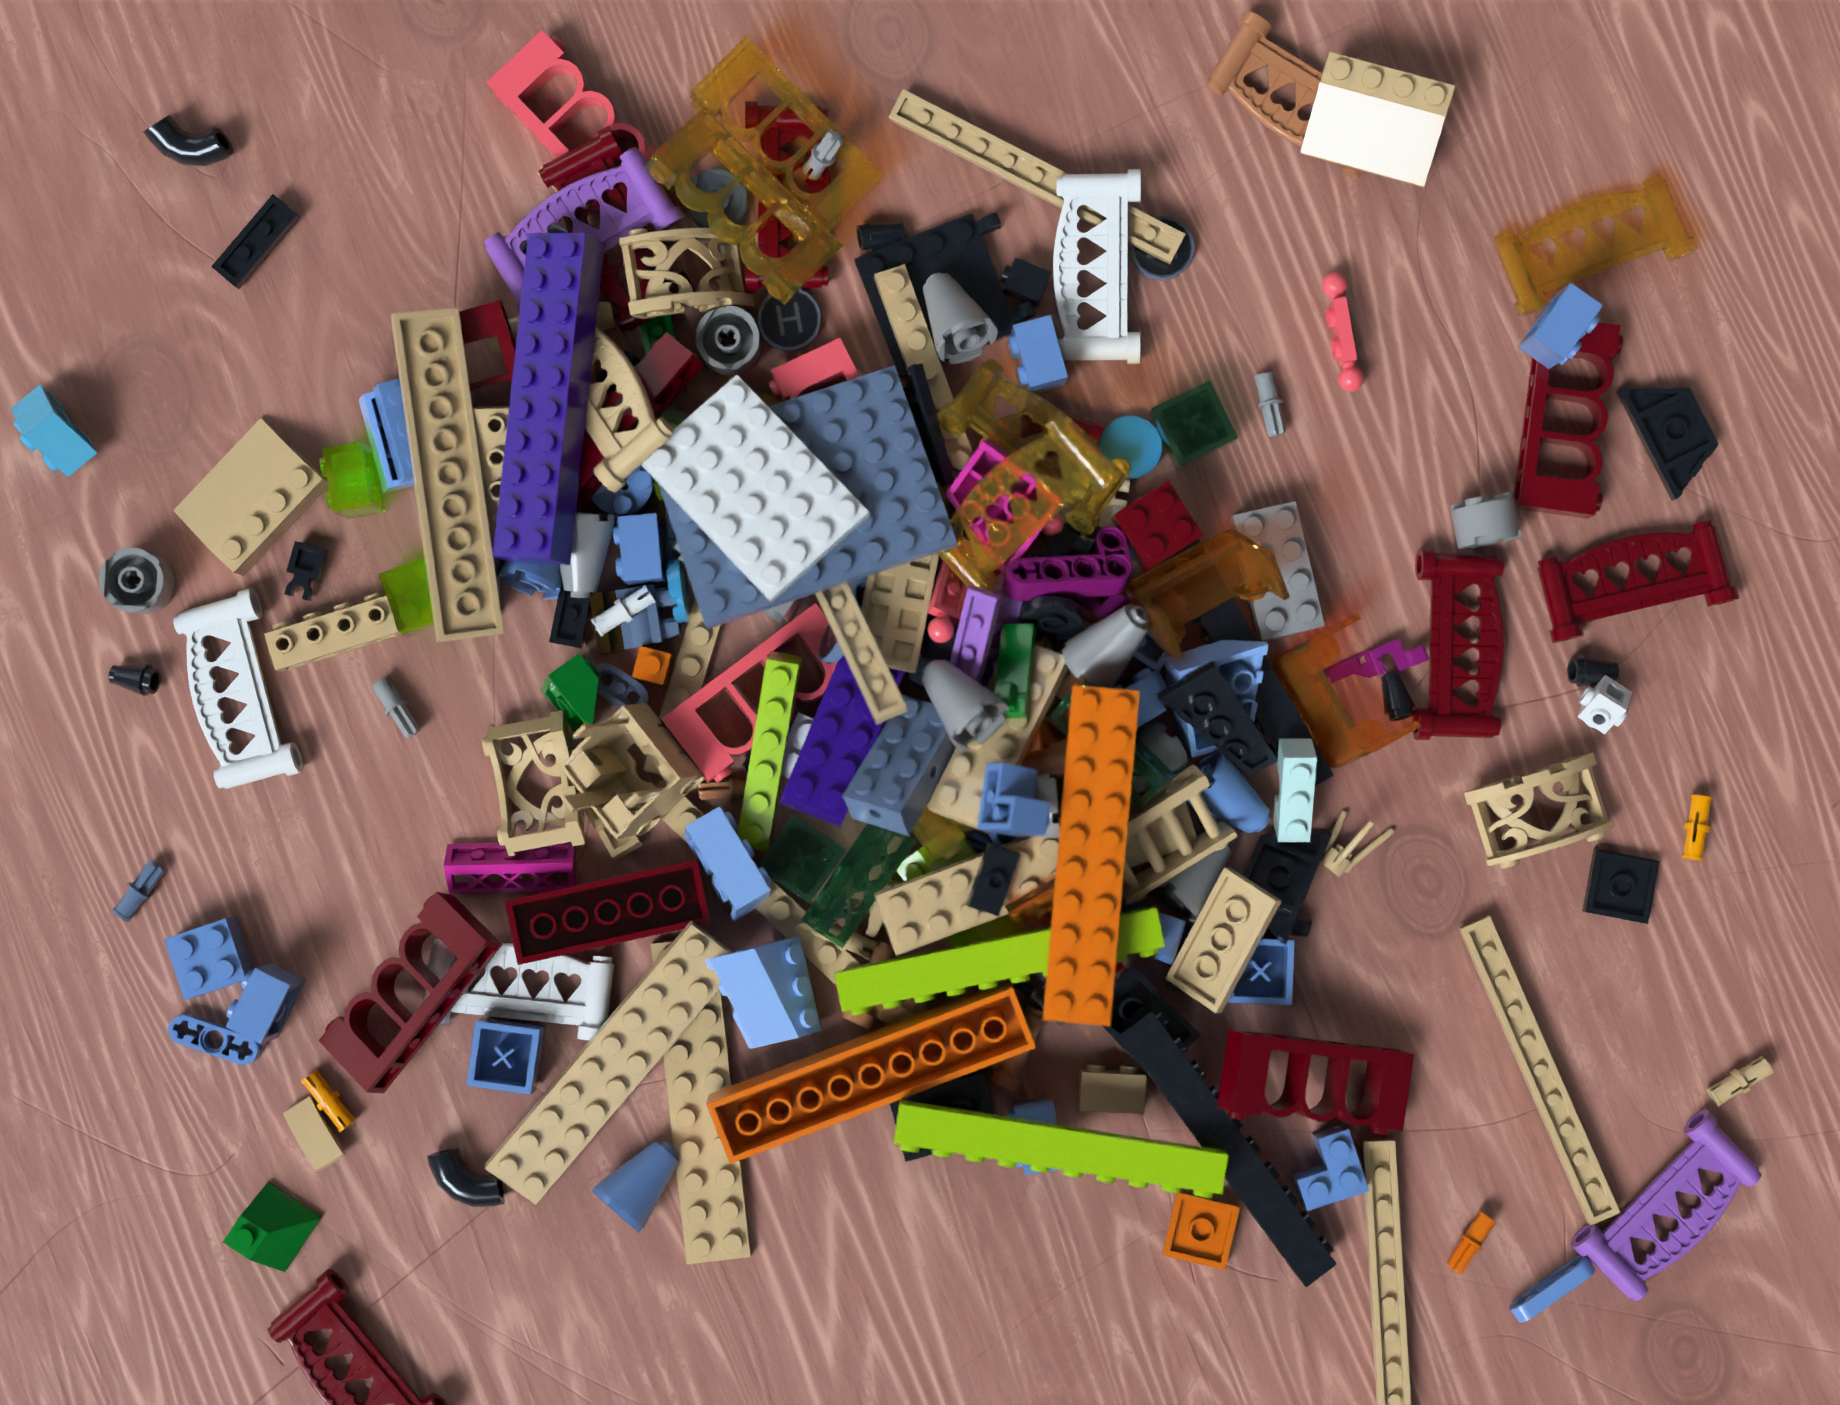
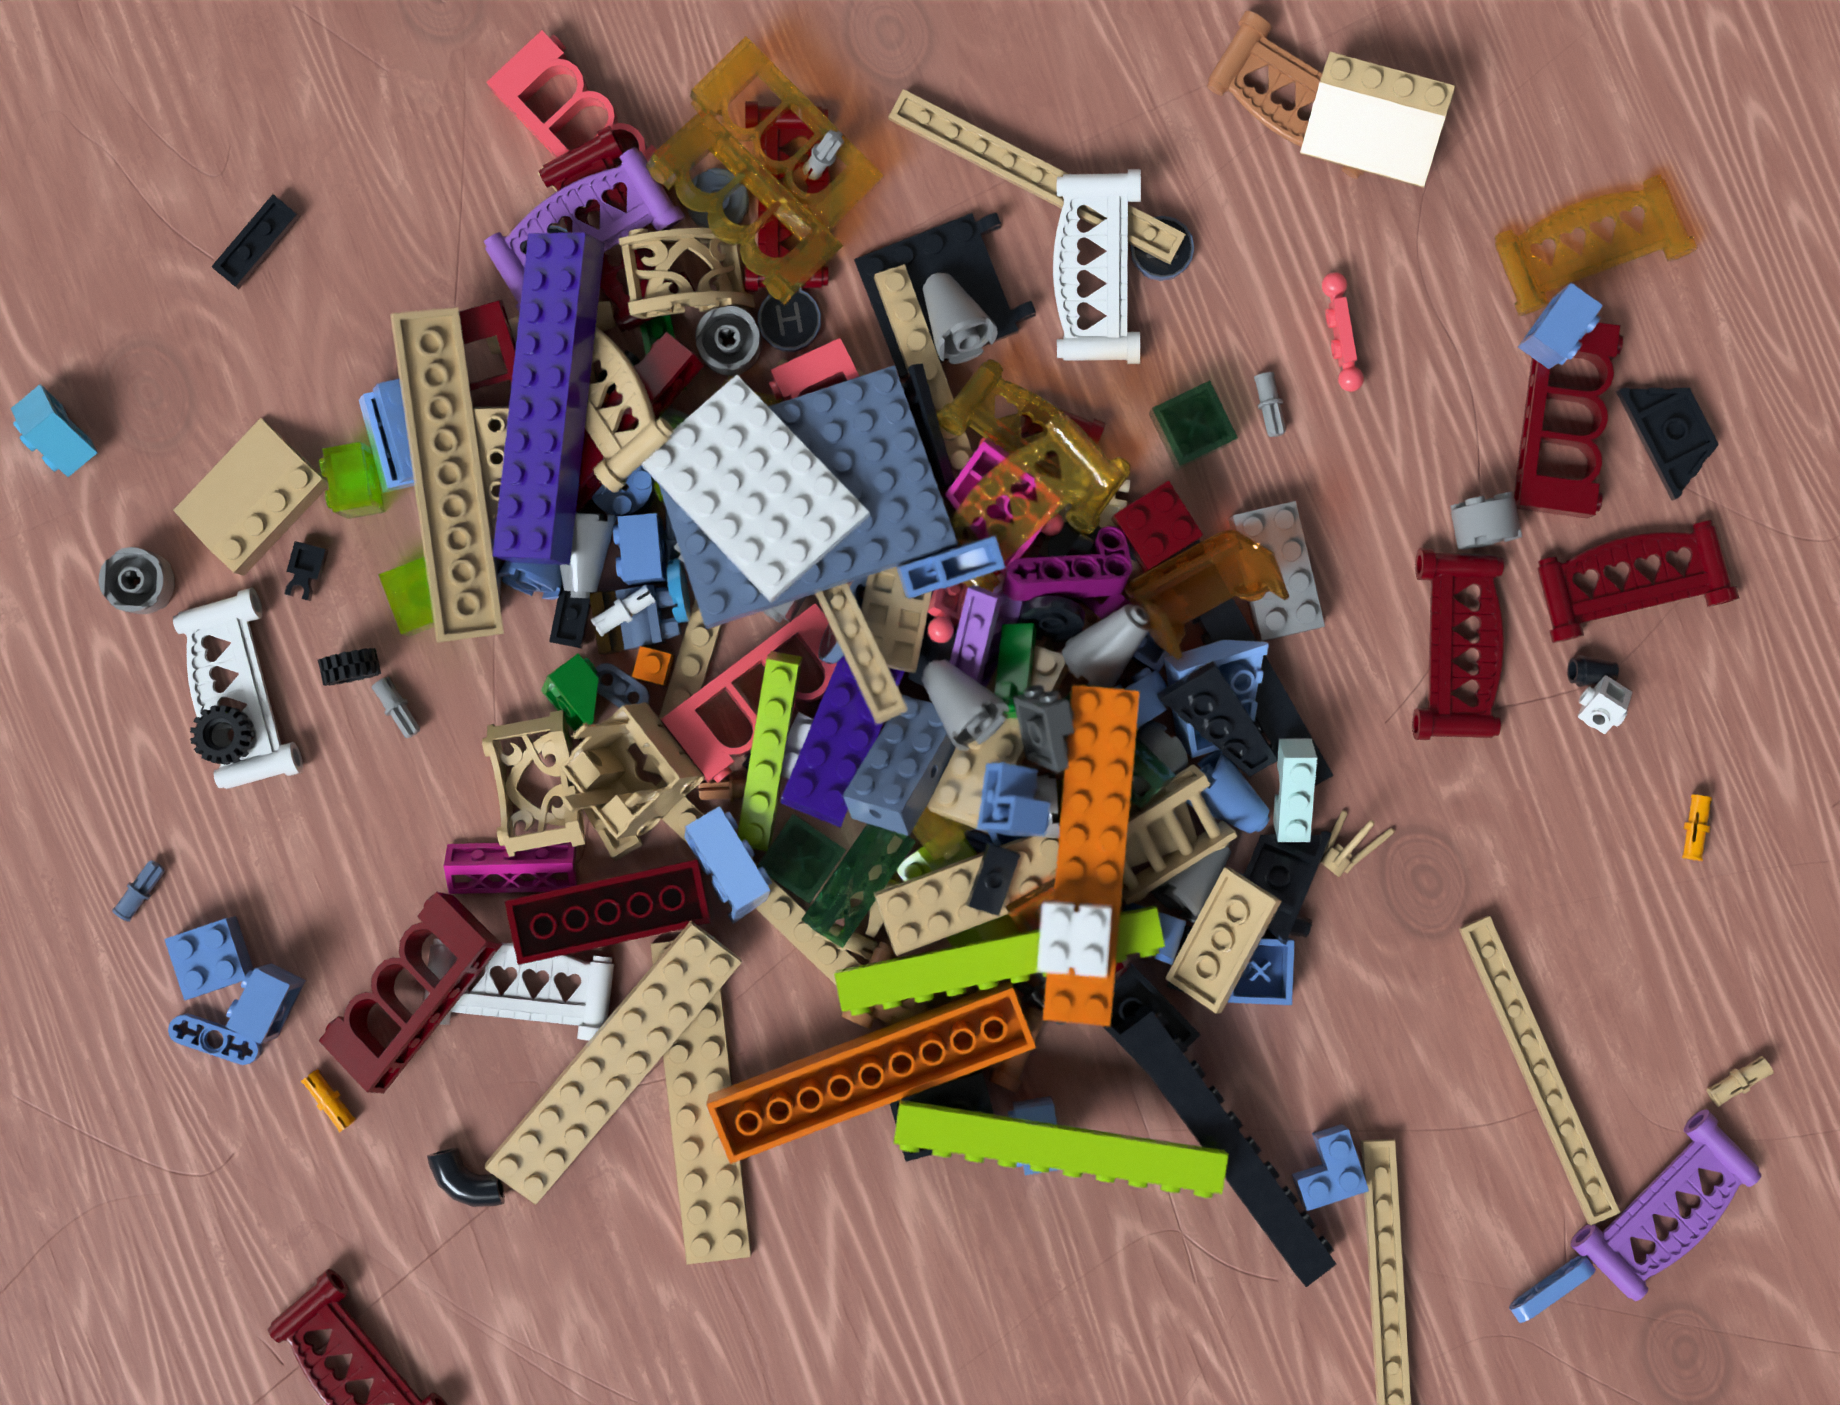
(136, 678): black cone -> none
(189, 148): black cylinder -> none
(205, 726): none -> black tyre
(272, 1228): green slope -> none
(313, 1134): tan slope -> none
(332, 633): tan brick -> none
(349, 666): none -> black tyre
(506, 1055): medium blue brick -> none
(638, 1184): medium blue cone -> none
(768, 991): light blue wedge -> none
(879, 234): black cone -> none
(950, 567): none -> medium blue slope
(1025, 281): black brick -> none
(1038, 355): medium blue brick -> none
(1042, 724): none -> dark grey plate
(1074, 938): none -> white piece
(1112, 1089): tan brick -> none
(1135, 442): dark azure tile -> none
(1200, 1230): orange plate -> none
(1247, 1068): dark red fence -> none
(1319, 706): clear orange windscreen -> none
(1374, 666): magenta piece -> none
(1396, 698): black cone -> none
(1470, 1242): orange axle -> none
(1572, 774): tan fence -> none
(1620, 886): black tile -> none

